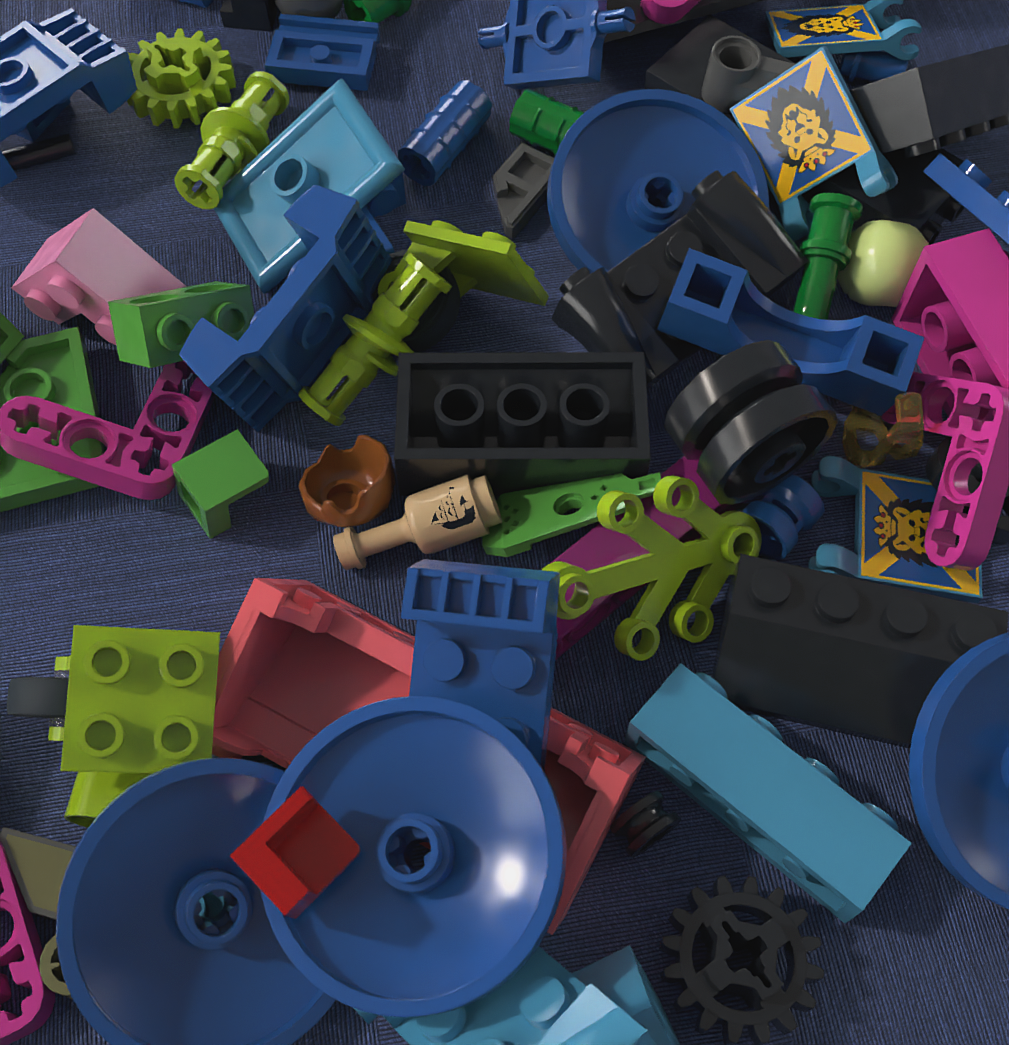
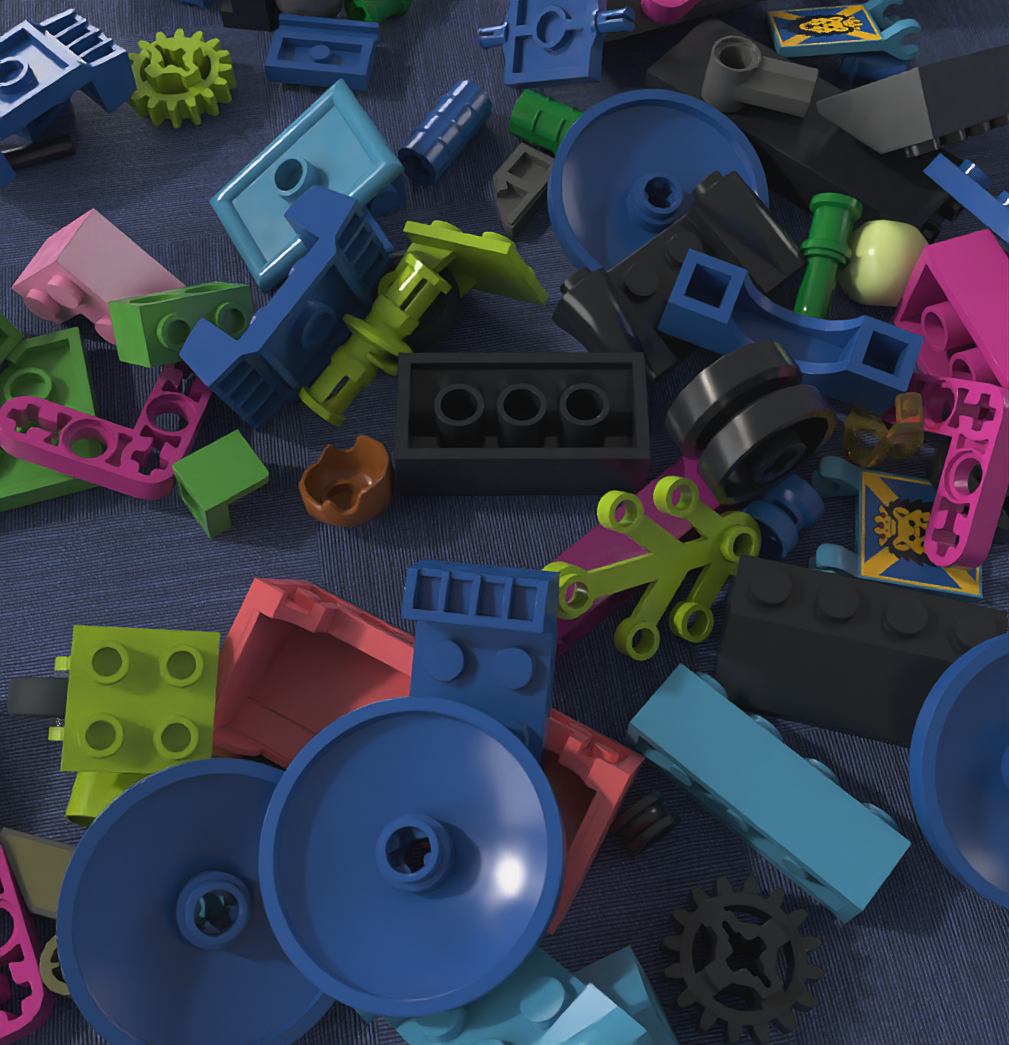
(231, 140): lime piece -> none
(296, 853): red panel -> none
(432, 520): tan piece -> none
(538, 512): bright green piece -> none
(807, 133): flag -> none

